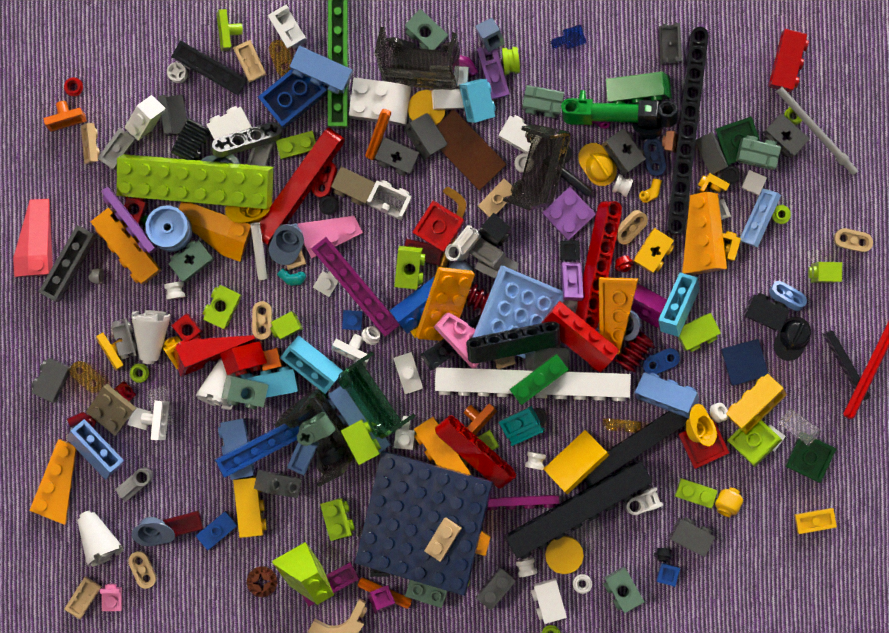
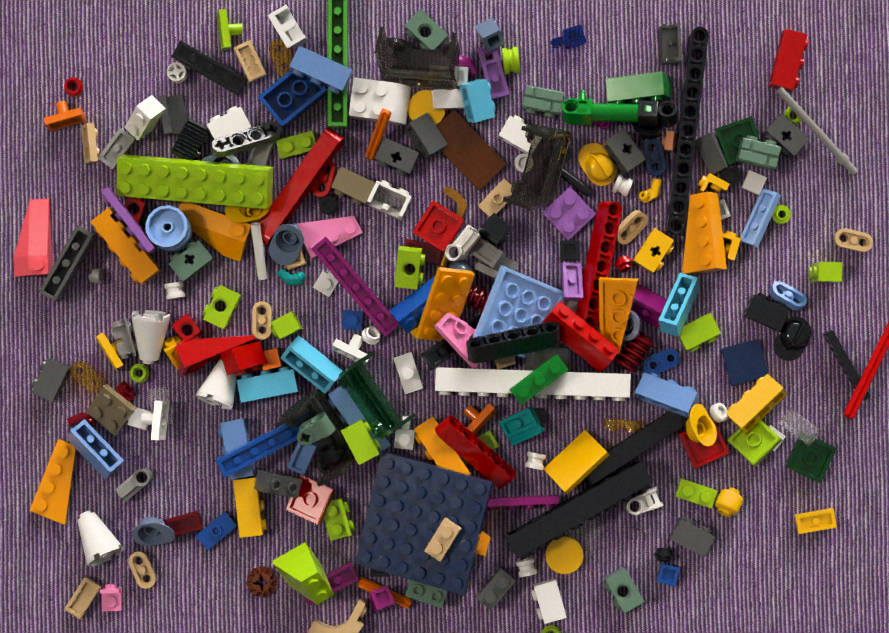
(256, 392): sand green brick -> none
(311, 501): none -> plate
(586, 588): white plate -> none

